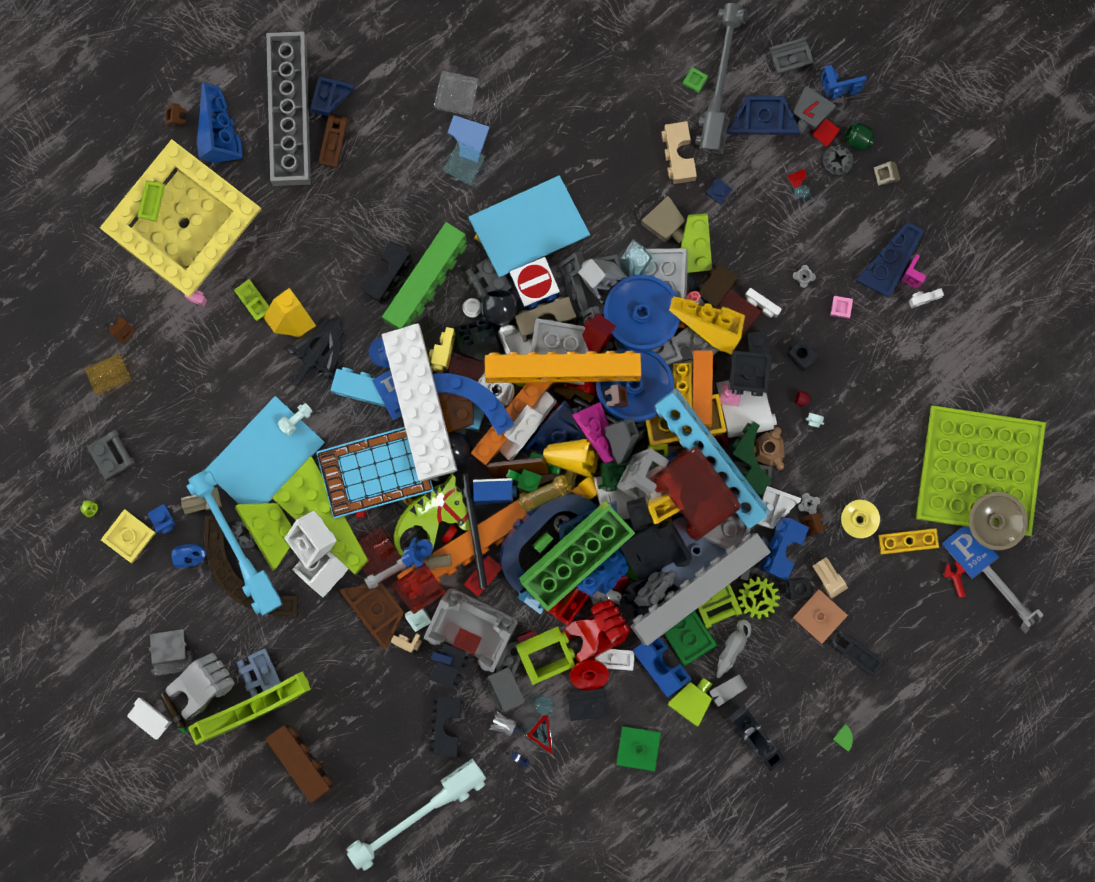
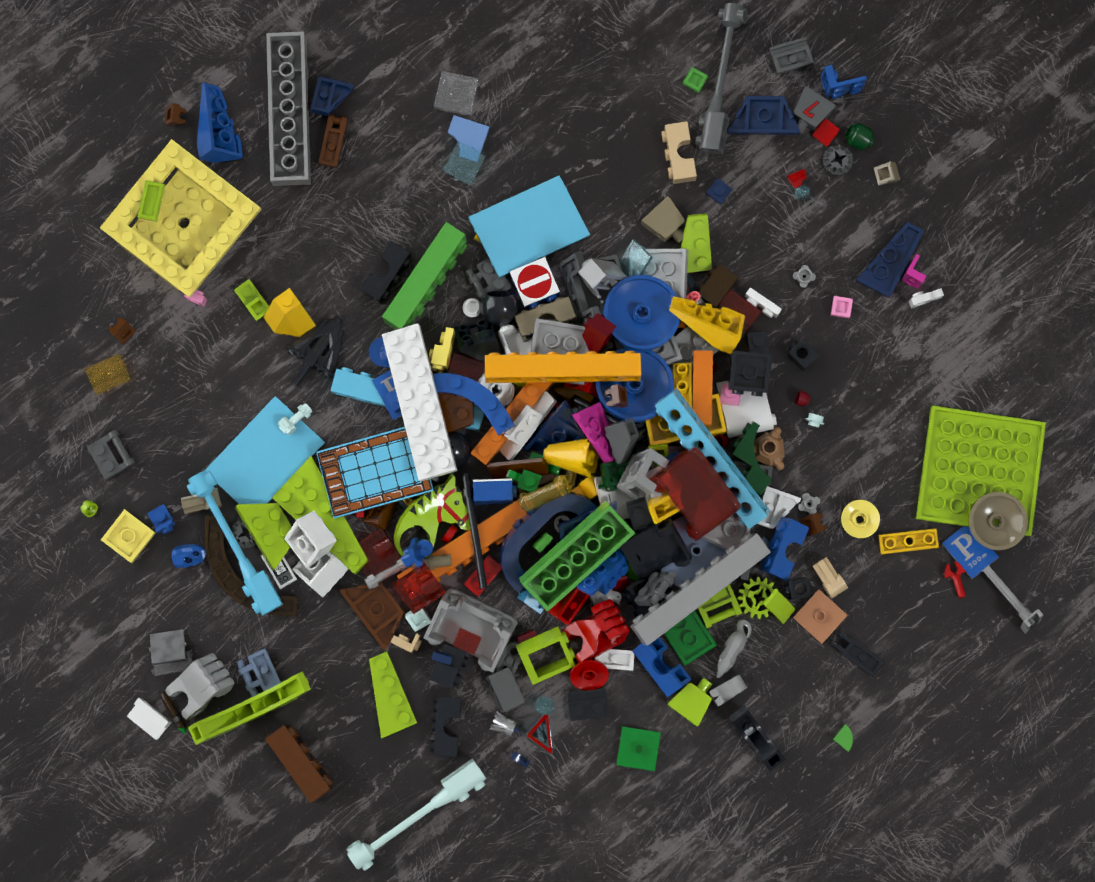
(282, 574): none -> tile
(381, 515): none -> reddish brown slope
(391, 701): none -> lime wing
(779, 606): none -> lime slope

